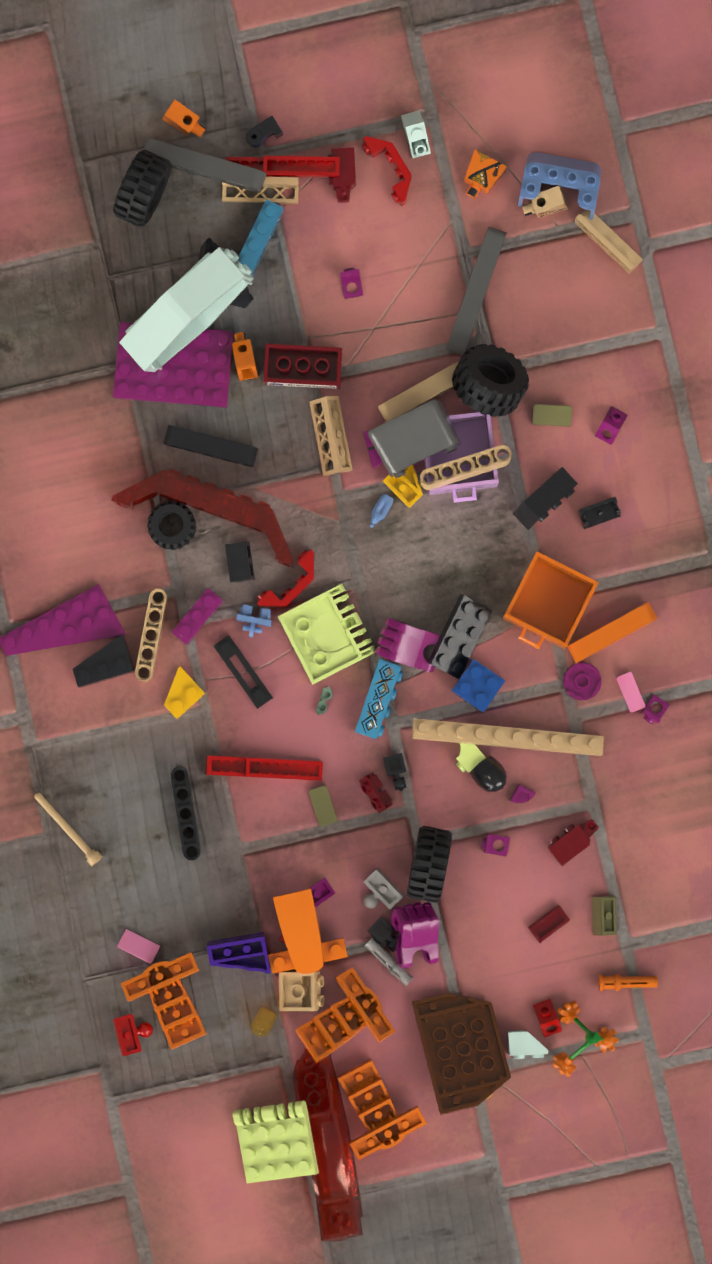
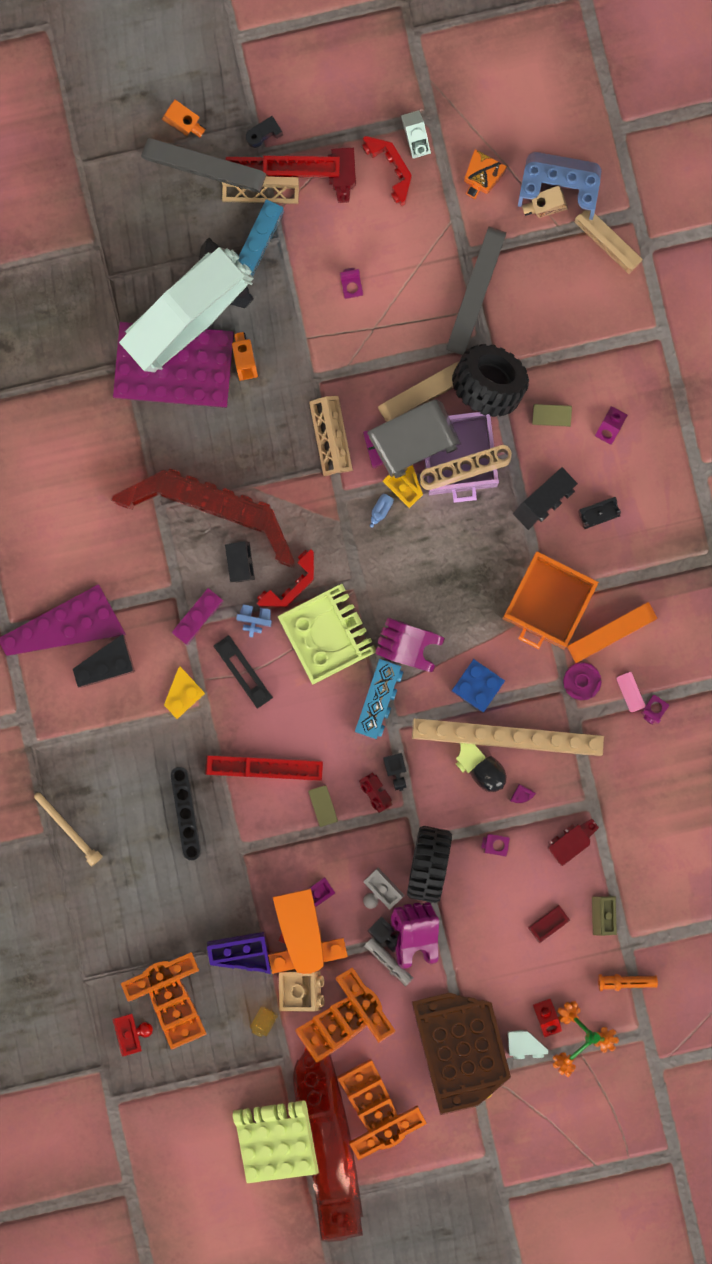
(138, 946): bright pink slope -> none
(142, 188): black tyre -> none
(154, 644): tan beam -> none
(160, 513): black tyre -> none
(210, 446): black beam -> none
(302, 366): dark red brick -> none
(321, 705): sand green piece -> none
(459, 636): plate -> none

